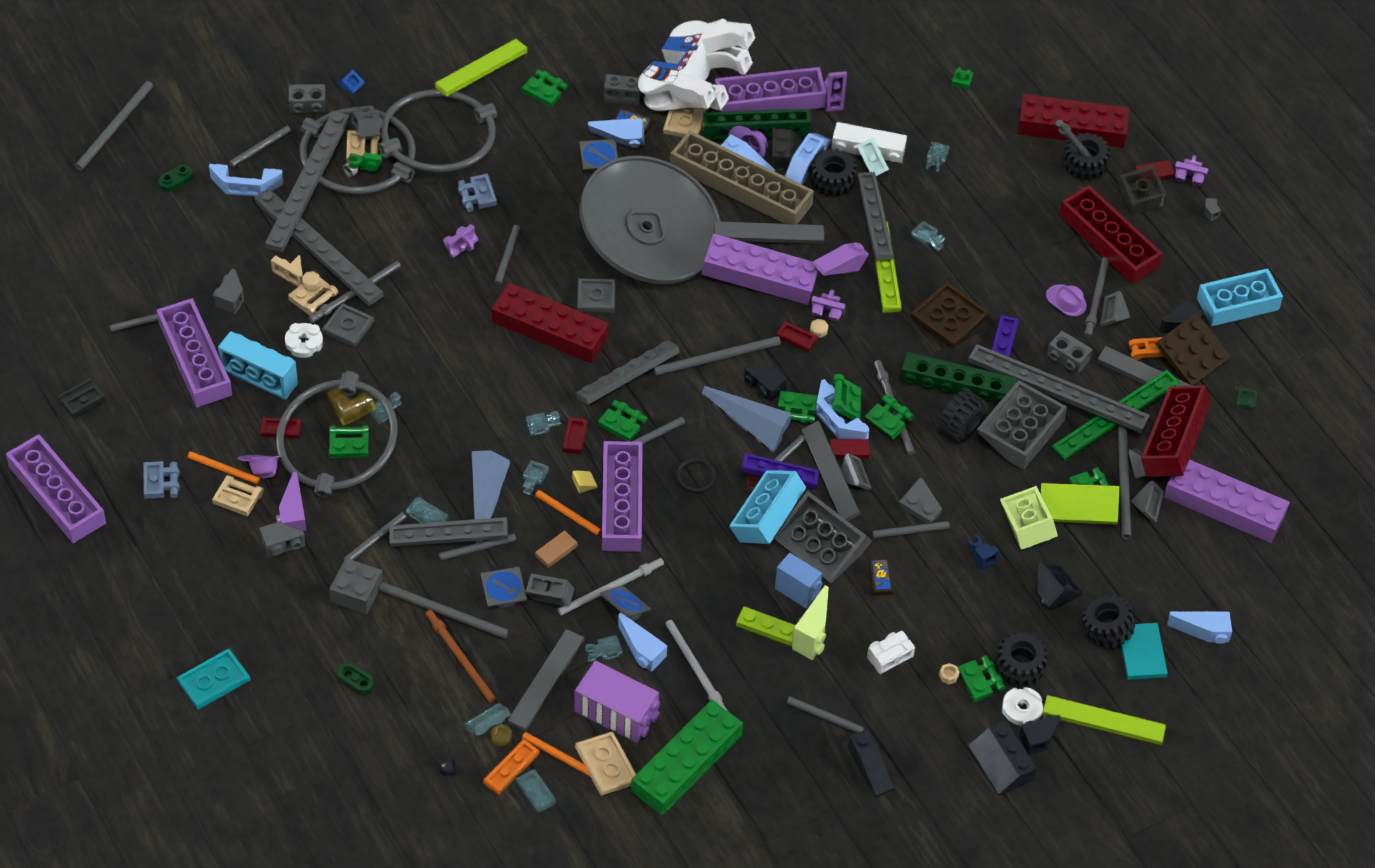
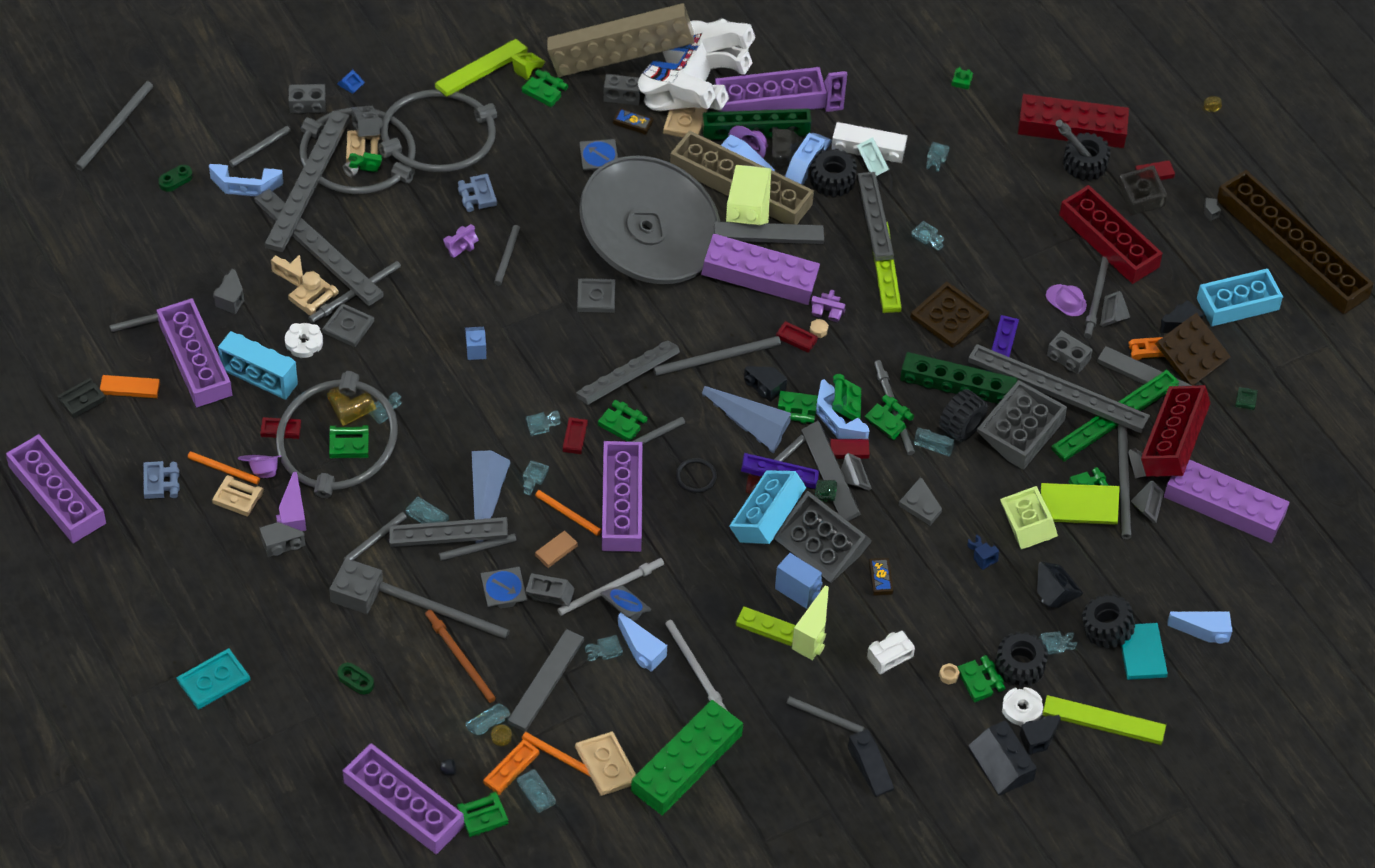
(130, 386): none -> orange tile
(403, 798): none -> medium lavender brick
(475, 343): none -> medium blue slope
(483, 819): none -> green plate
(525, 63): none -> lime slope
(550, 322): dark red brick -> none
(583, 481): light yellow slope -> none
(617, 702): medium lavender brick -> none
(620, 40): none -> dark tan brick
(624, 131): light blue slope -> none
(749, 195): none -> yellowish green slope
(826, 490): none -> clear green plate
(842, 260): medium lavender slope -> none
(910, 529): dark grey bar -> none
(933, 441): none -> clear light blue plate
(1056, 643): none -> clear light blue plate
(1190, 168): medium lavender hips -> none
(1212, 104): none -> clear yellow tile
(1295, 242): none -> dark brown brick

